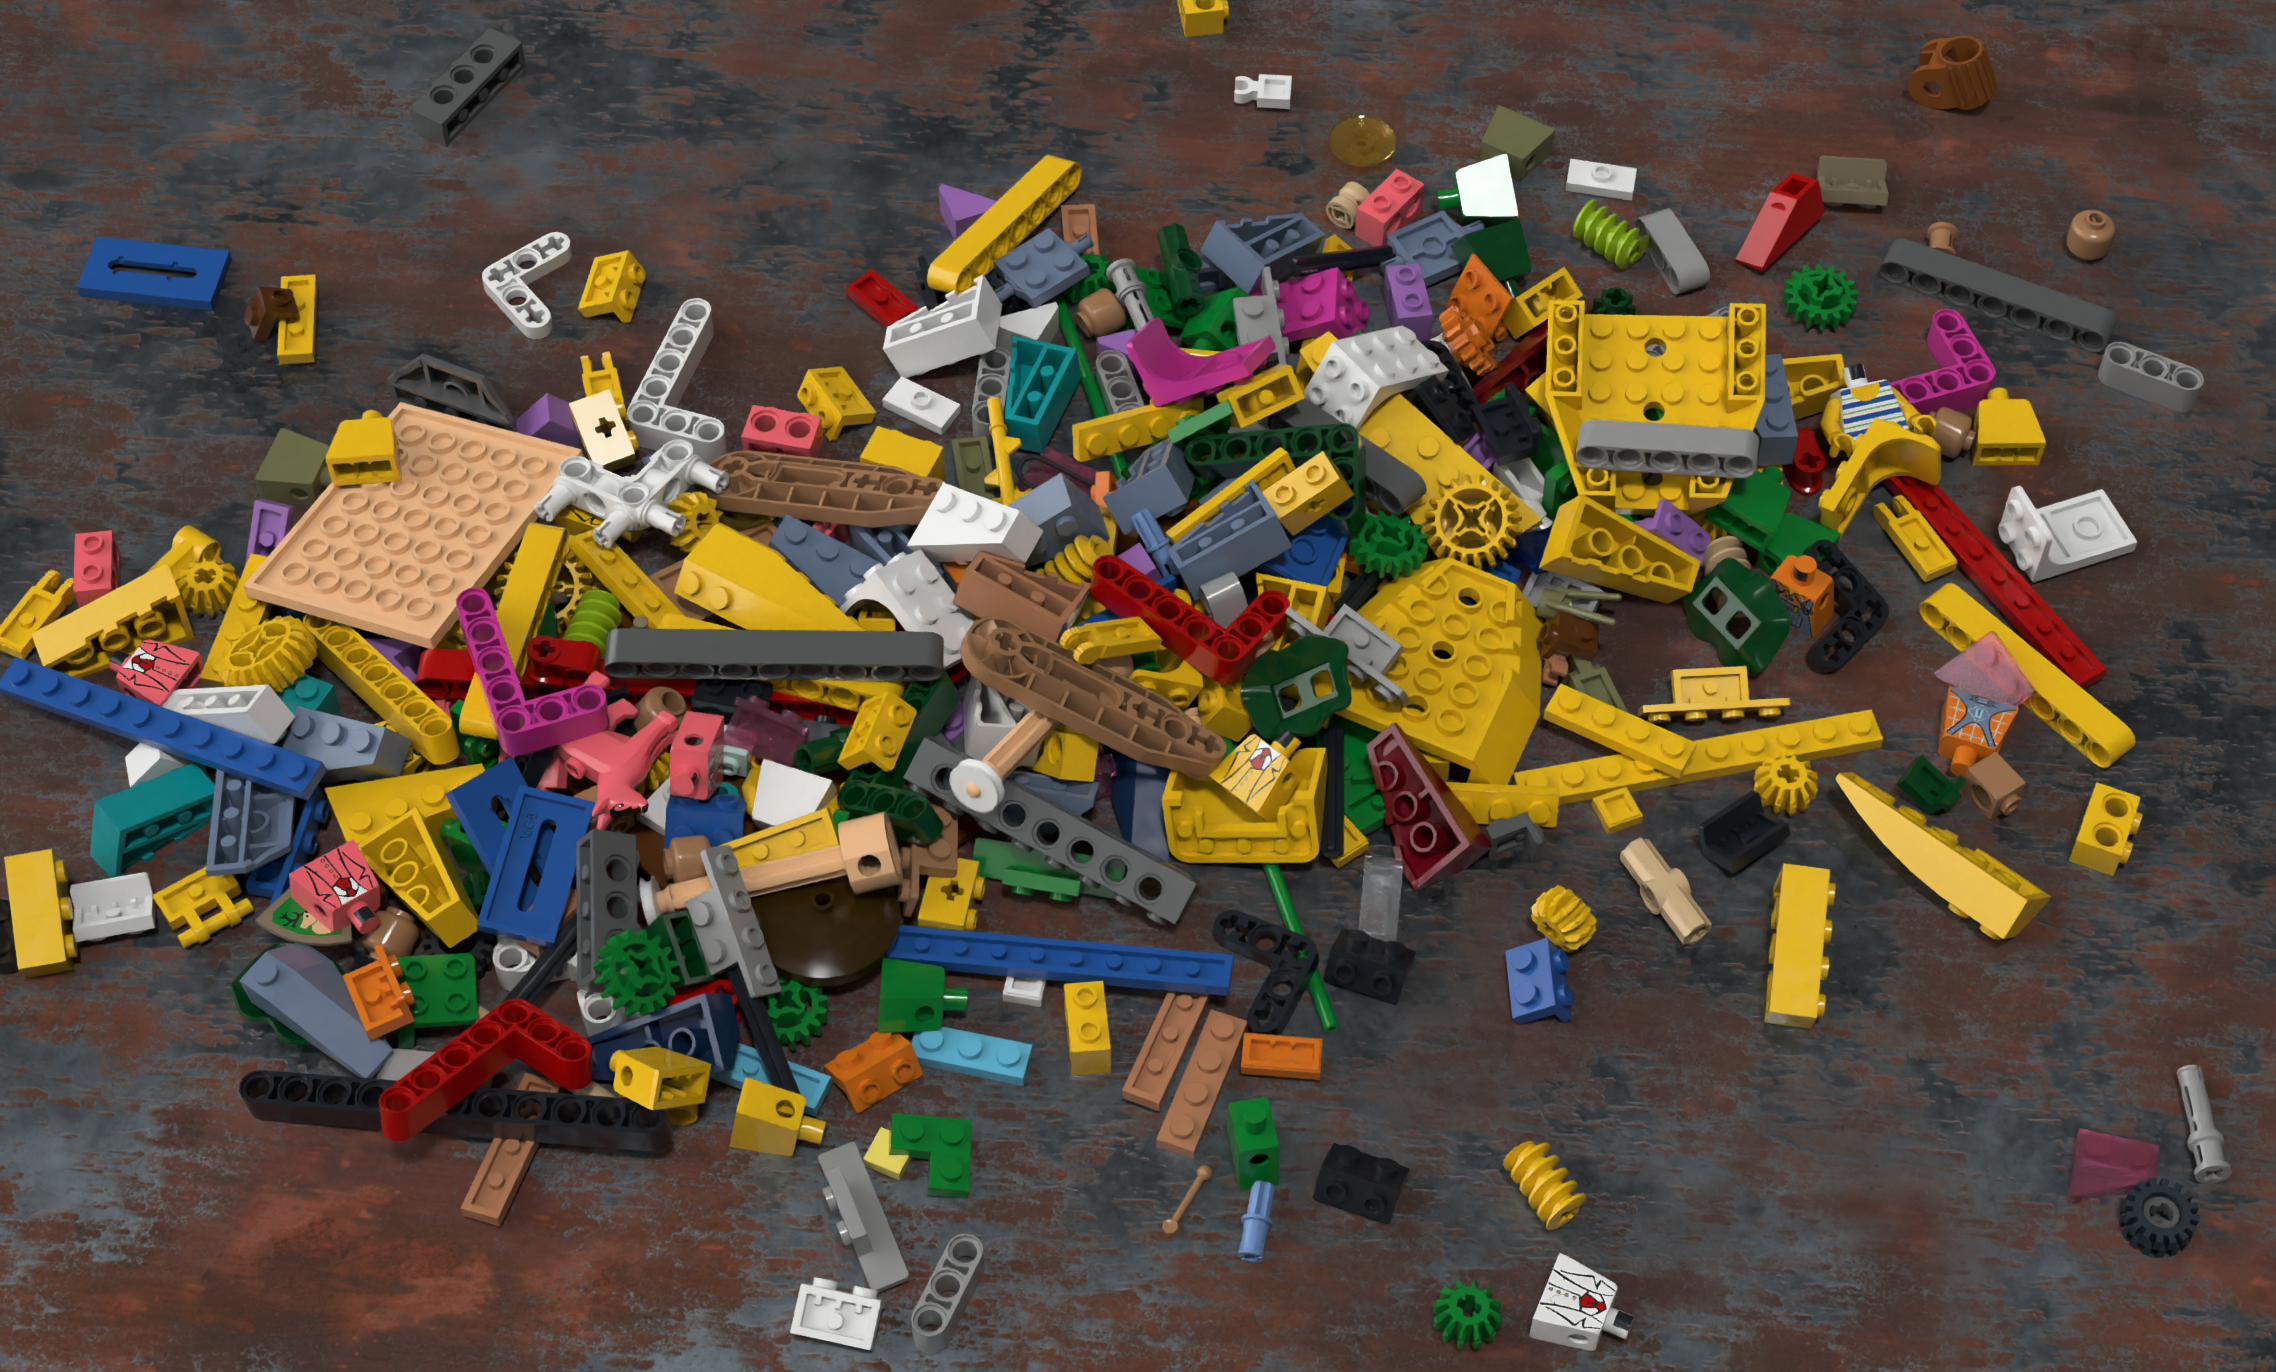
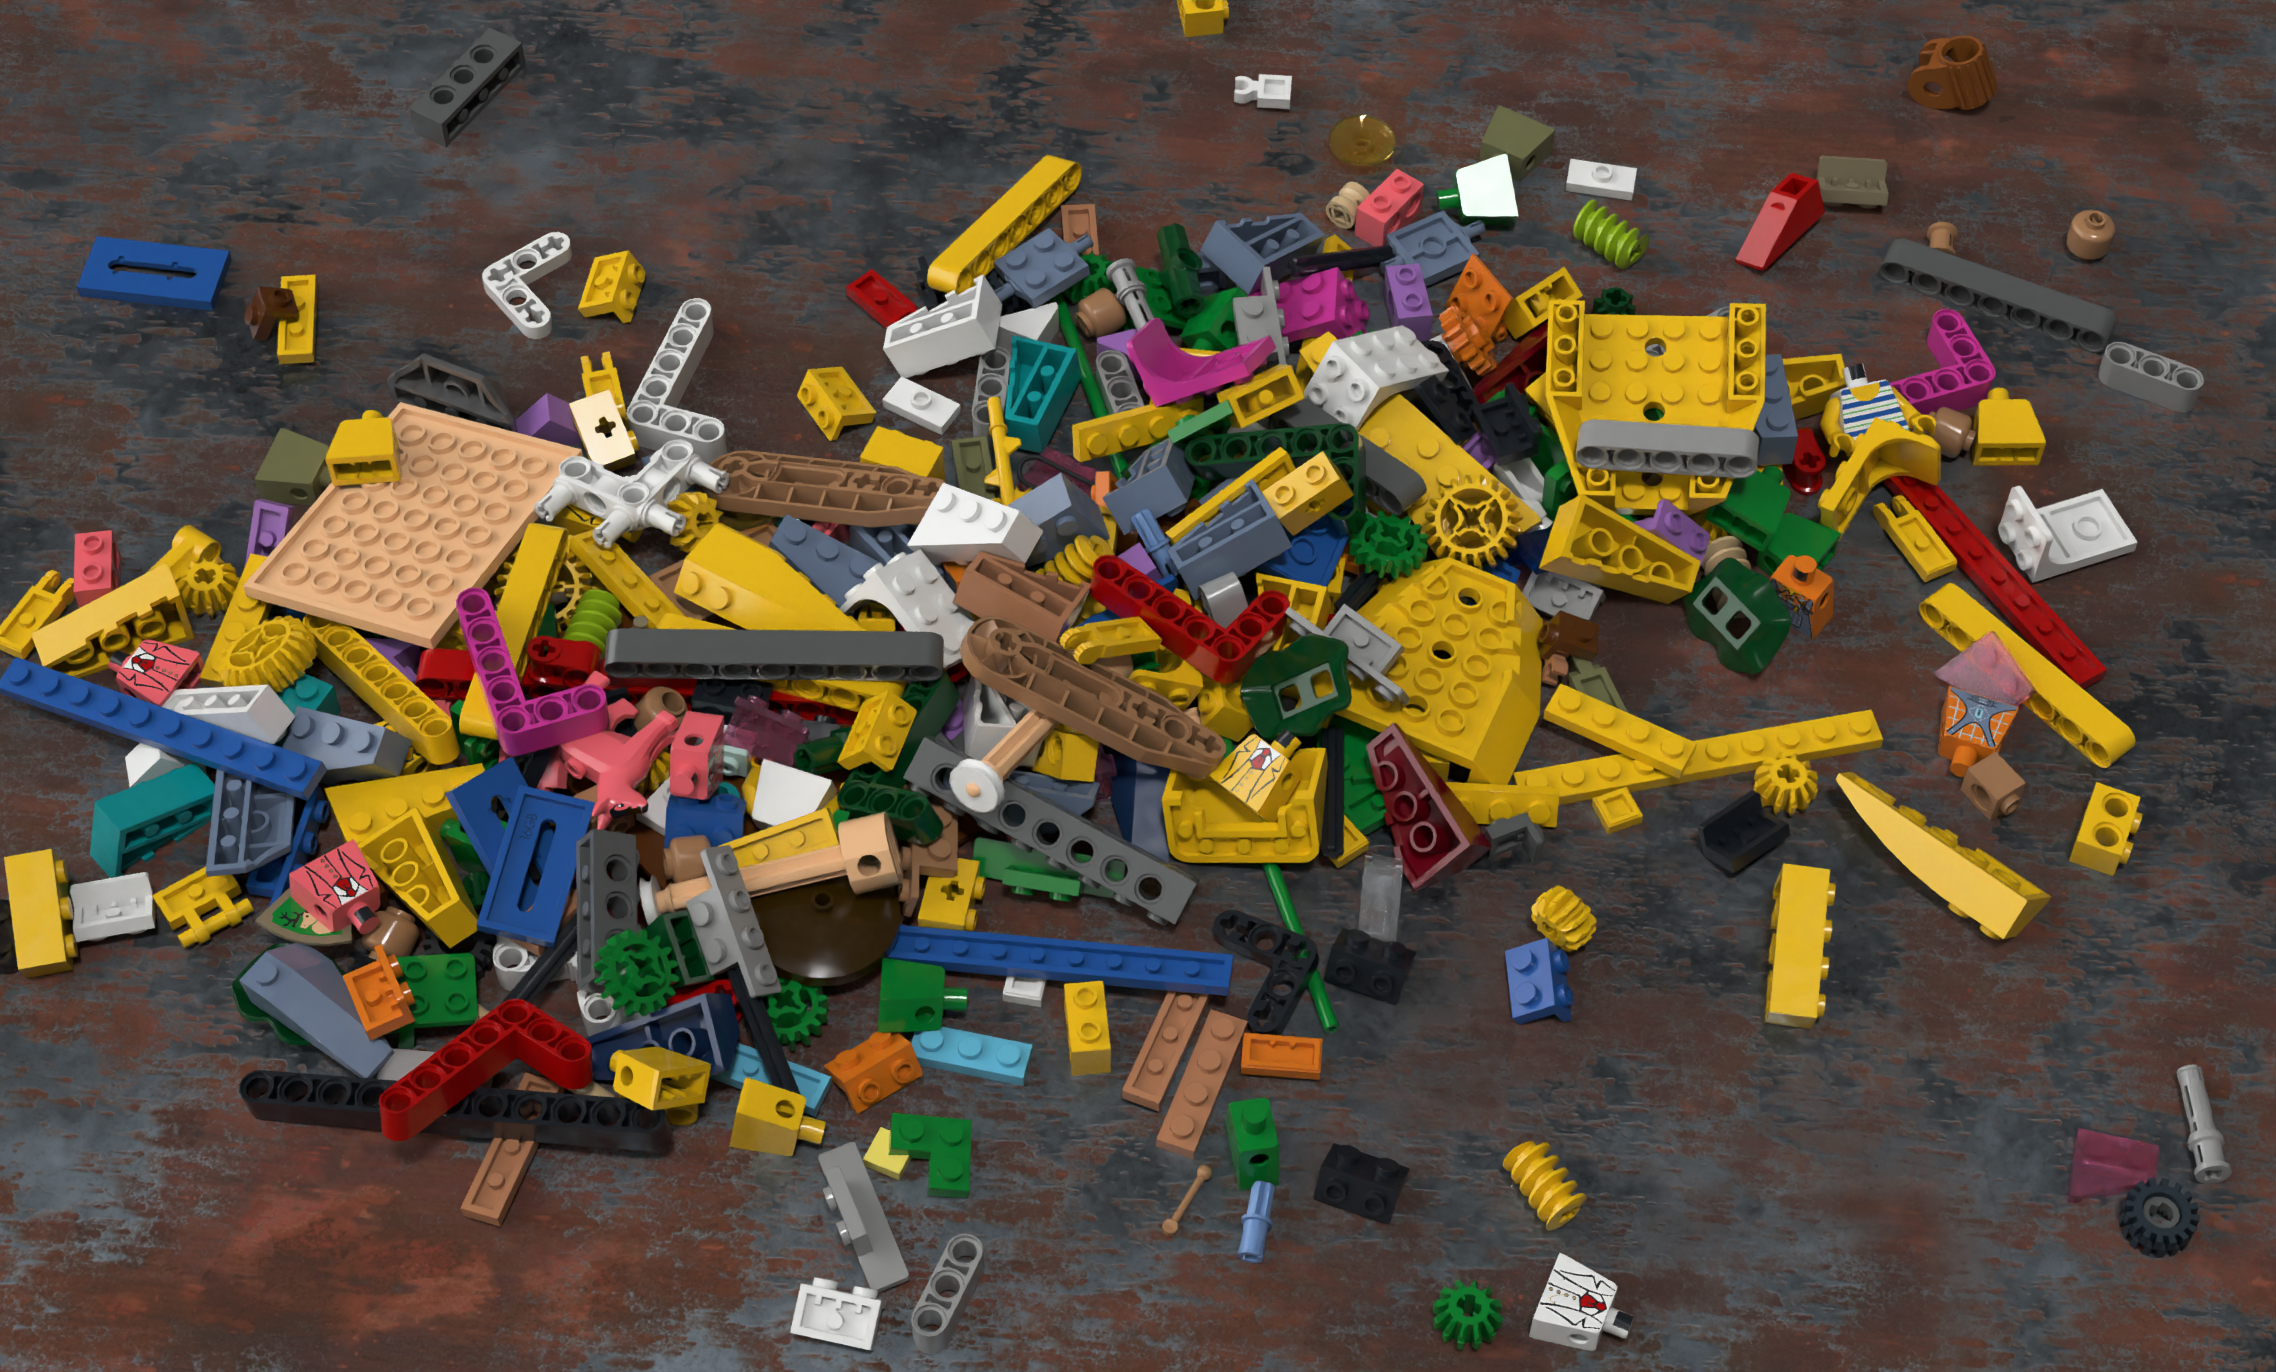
(782, 432): coral brick -> none
(961, 208): medium lavender slope -> none
(1501, 251): dark green torso -> none
(1555, 600): olive plant -> none
(1665, 891): tan piece -> none
(1673, 252): light grey beam -> none
(1711, 692): yellow bracket -> none
(1820, 297): green gear -> none
(1854, 606): black beam -> none
(1929, 786): dark green bracket -> none

